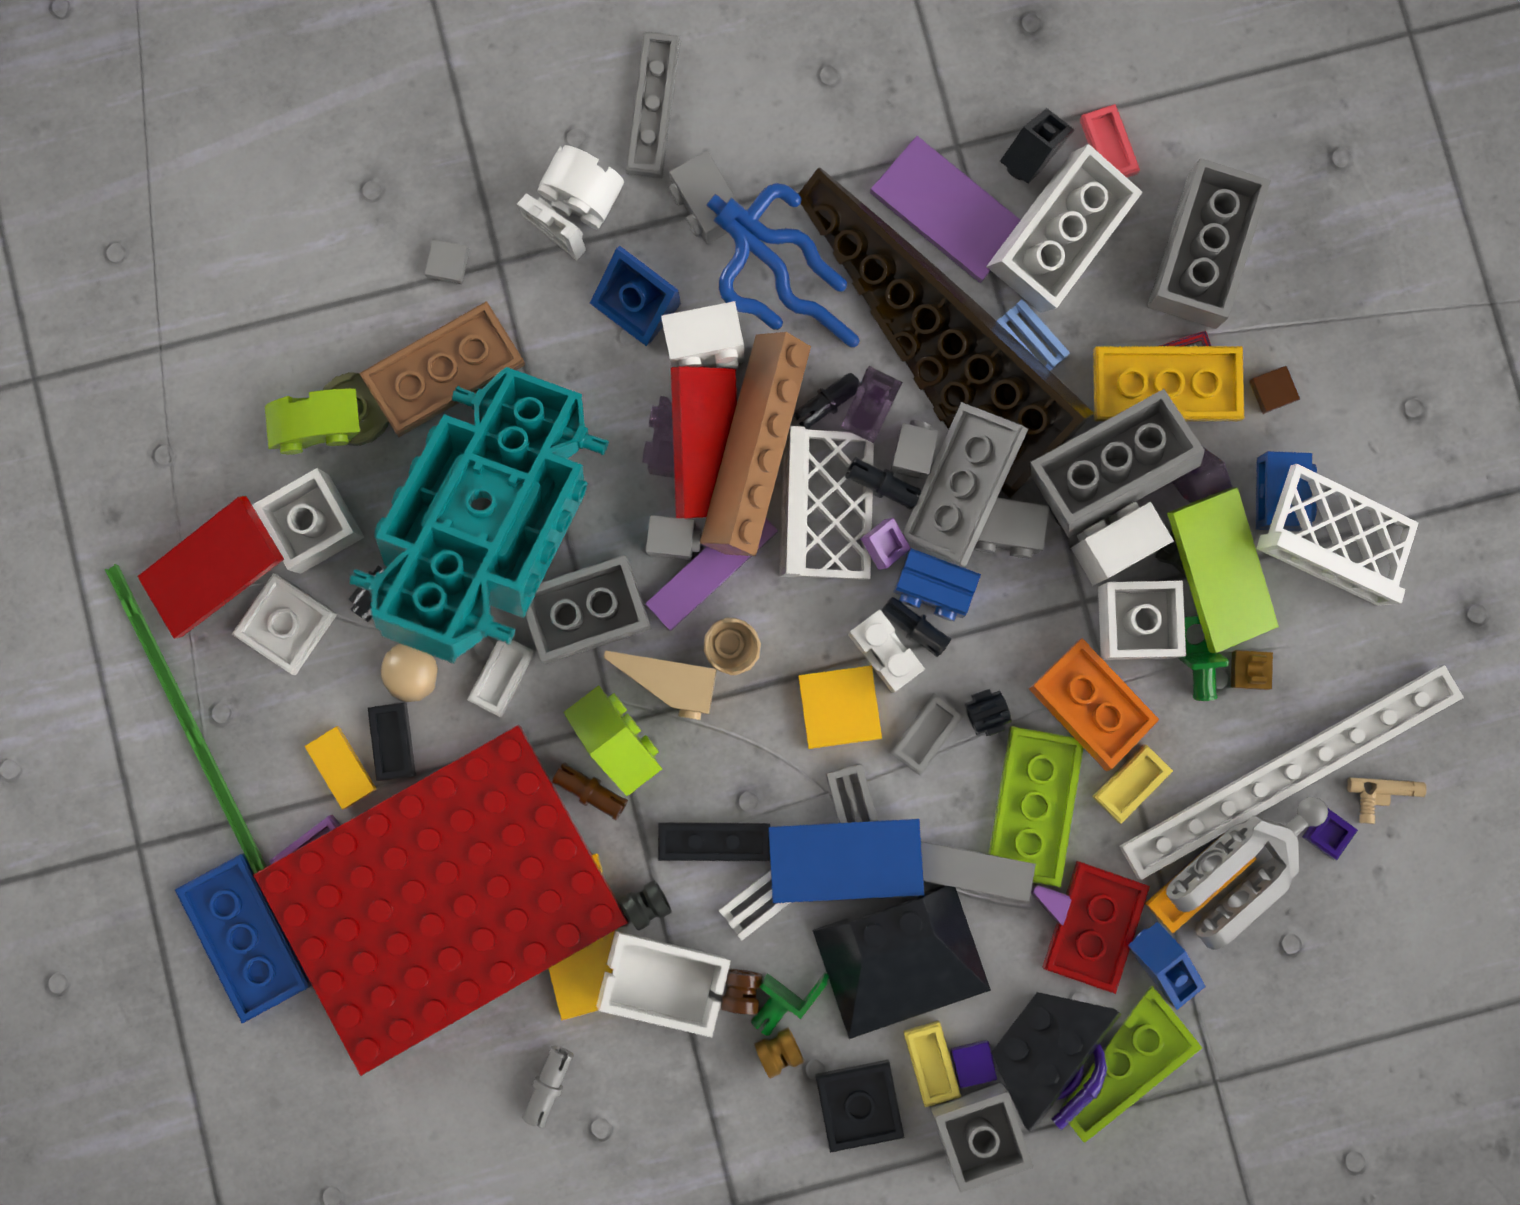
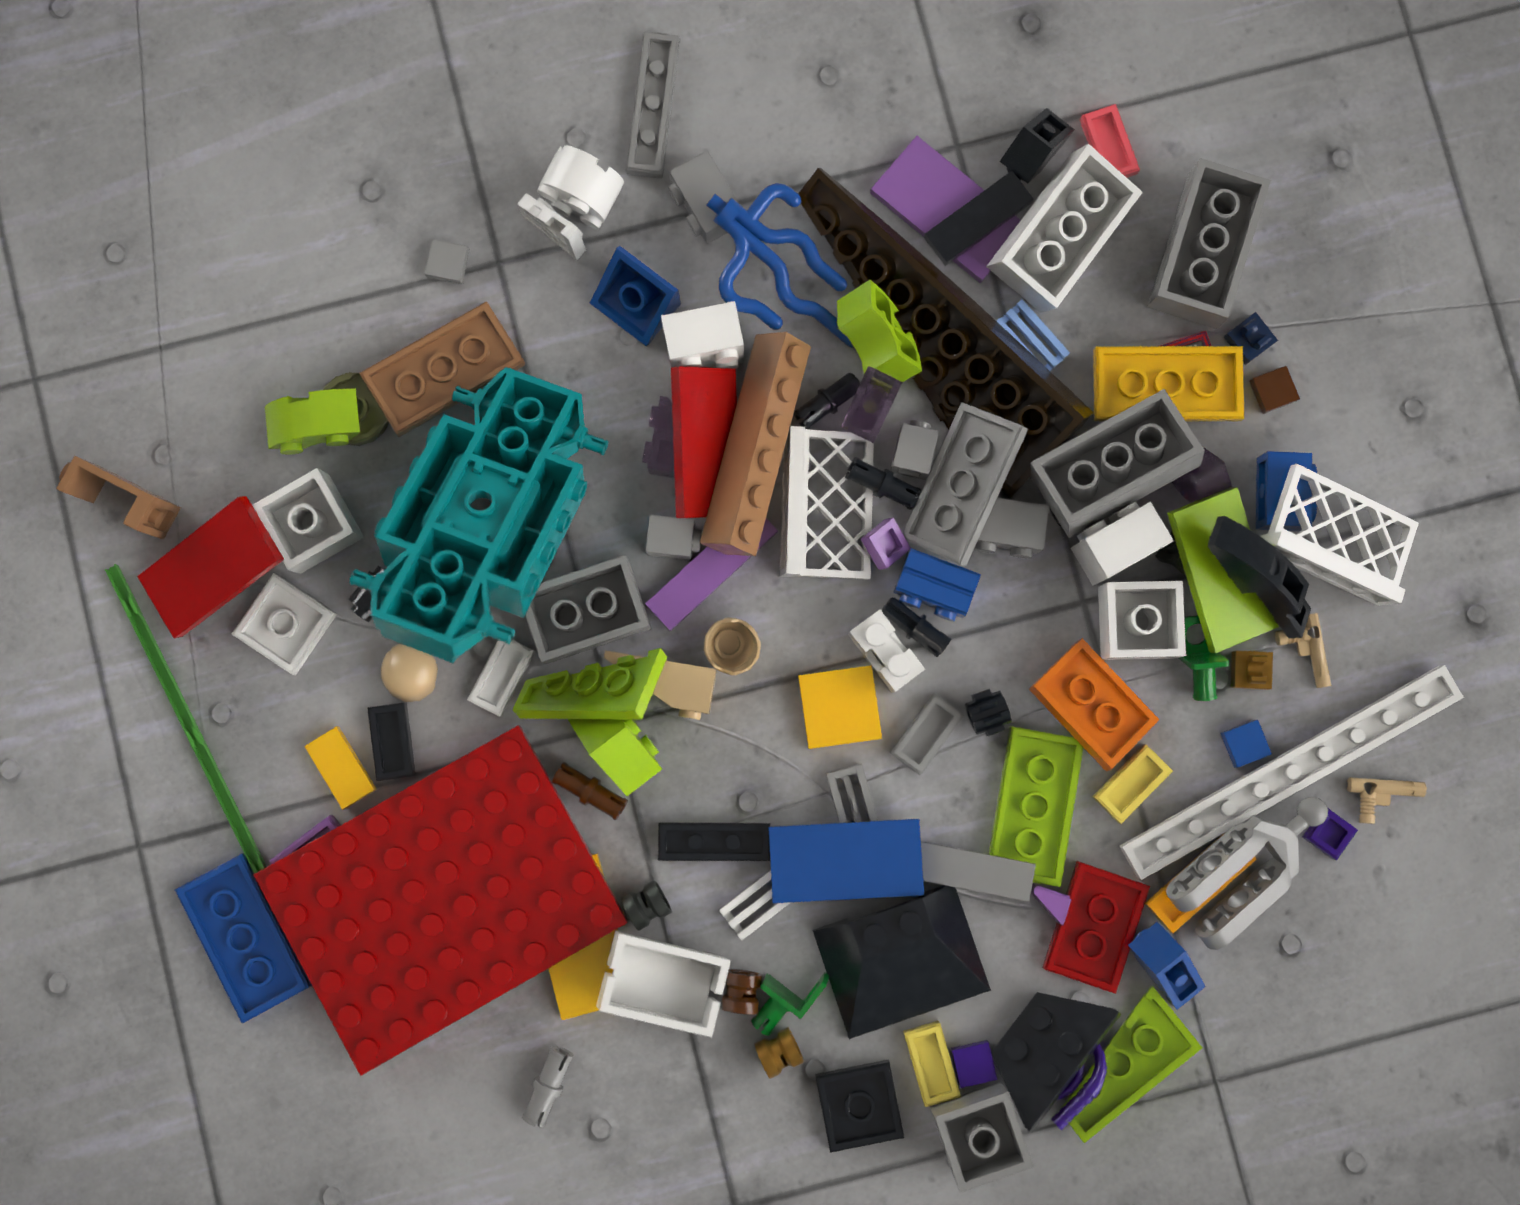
(149, 511): none -> medium nougat panel
(595, 692): none -> lime wing
(870, 325): none -> lime brick
(978, 218): none -> black tile
(1246, 743): none -> blue tile
(1253, 336): none -> dark blue tile
(1262, 569): none -> black slope
(1310, 646): none -> tan hose

